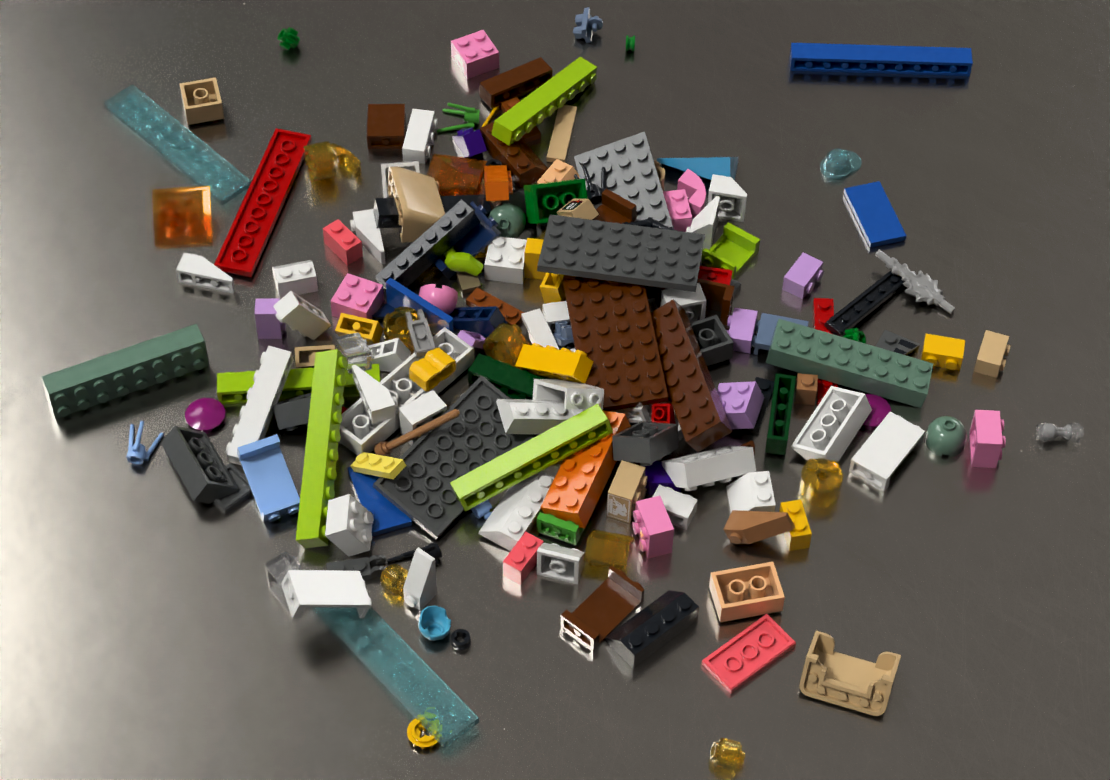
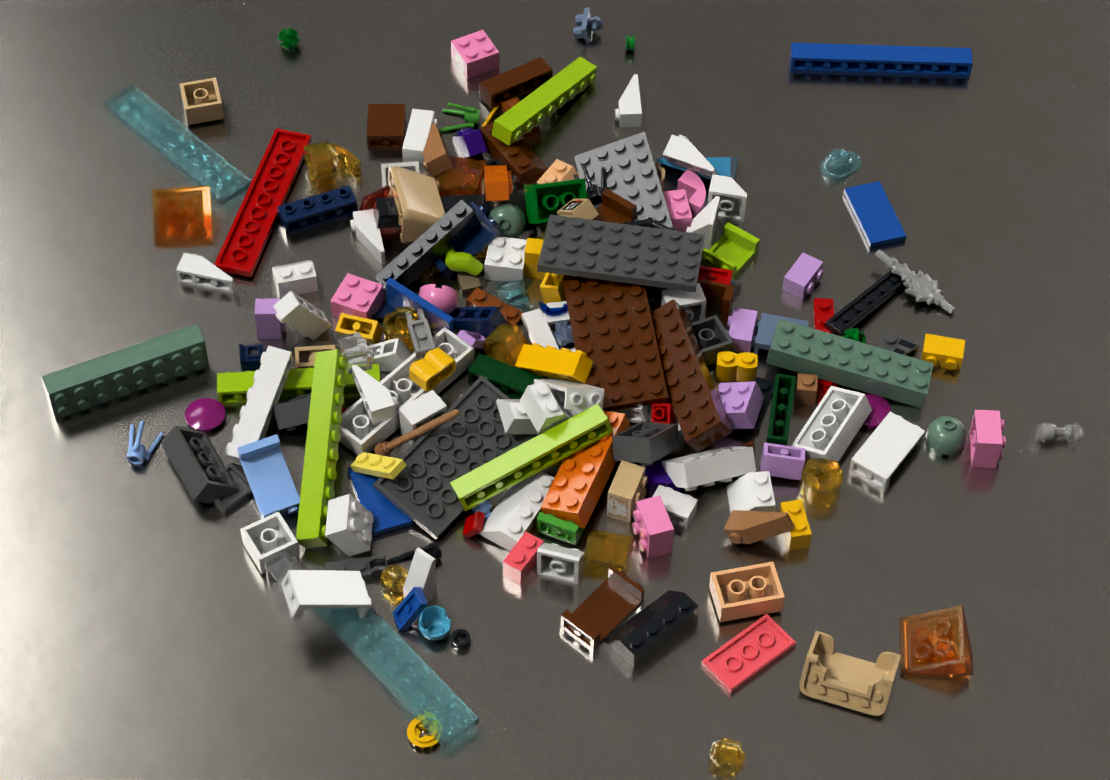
(250, 357): none -> dark blue window
(268, 540): none -> white brick
(317, 210): none -> dark blue brick
(342, 242): coral brick -> none
(369, 200): none -> clear red piece
(410, 608): none -> blue plate
(436, 153): none -> medium nougat slope
(473, 524): none -> red tile
(511, 291): none -> clear light blue piece
(543, 407): none -> white slope
(553, 311): none -> clear blue piece
(561, 133): tan tile -> none
(629, 106): none -> white slope
(684, 154): none -> white slope
(736, 366): none -> yellow brick
(782, 460): none -> lavender brick
(936, 644): none -> clear orange slope
(991, 354): tan brick -> none

